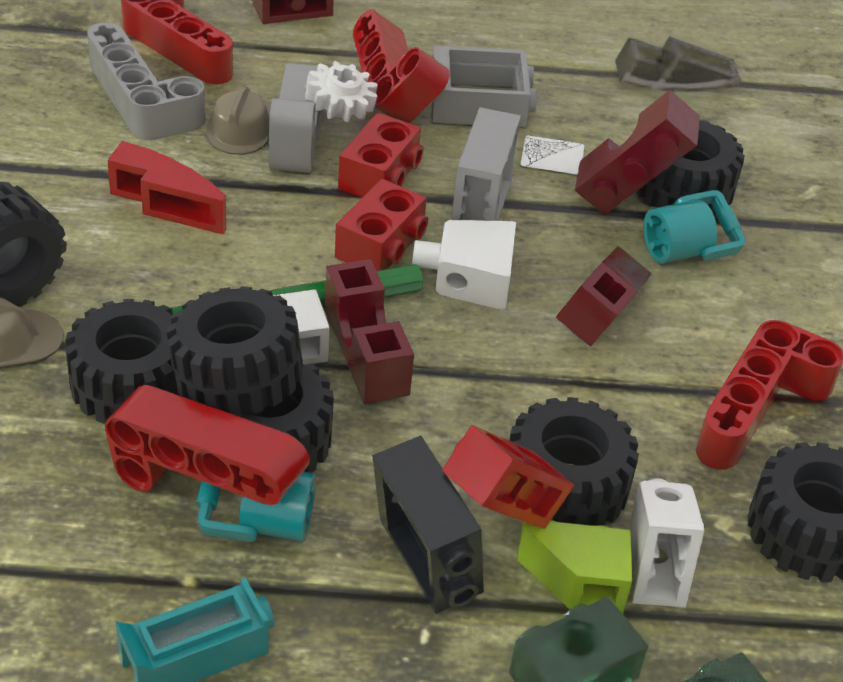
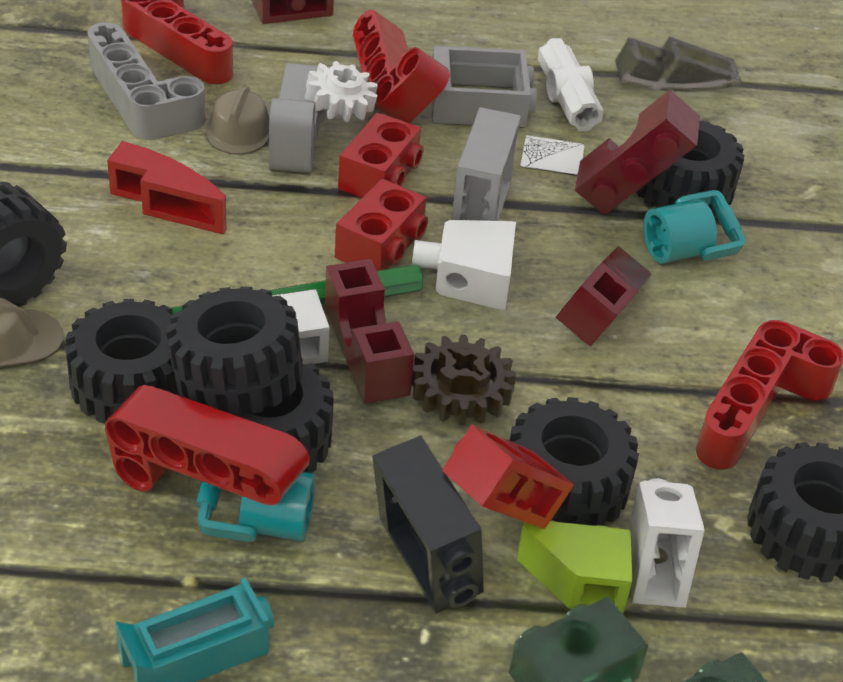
(463, 379): none -> dark brown gear
(570, 85): none -> white piece

